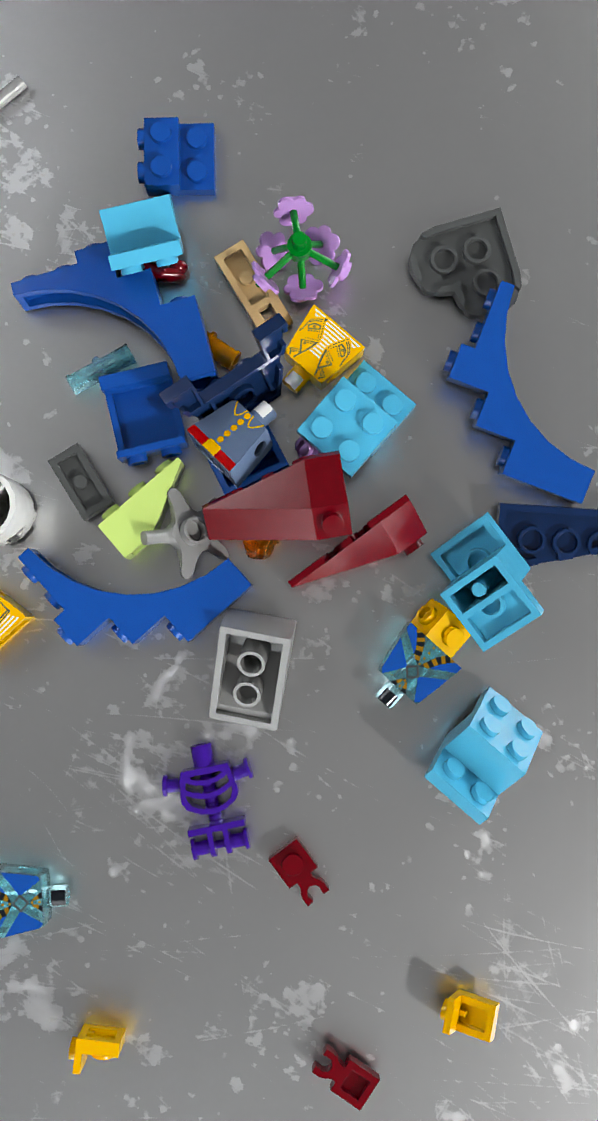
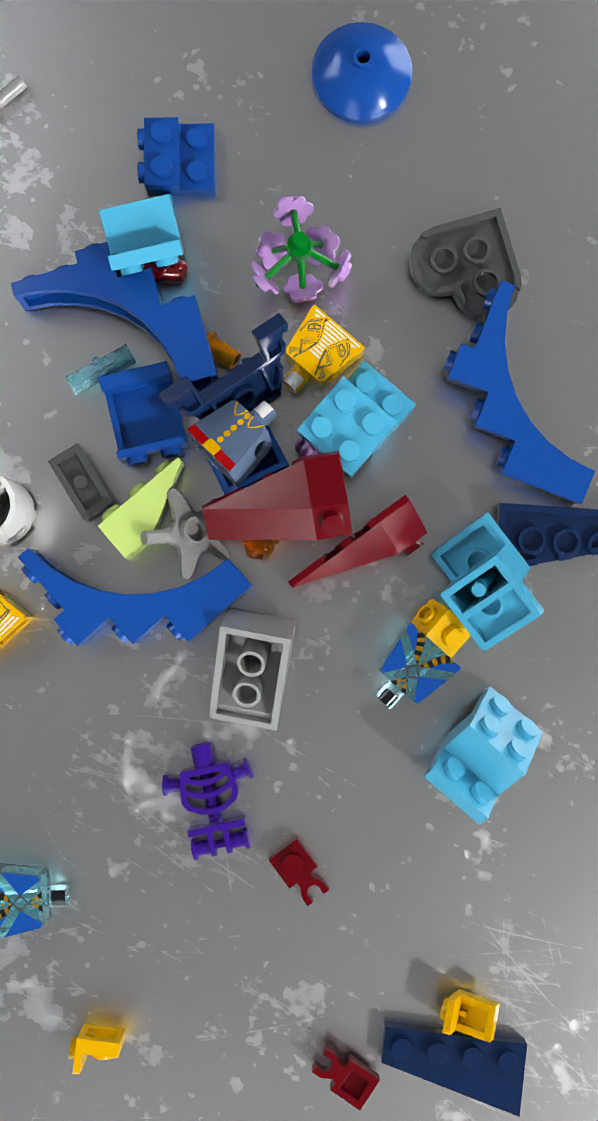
(238, 272): tan plate -> none
(357, 89): none -> blue dish
(459, 1062): none -> dark blue wing

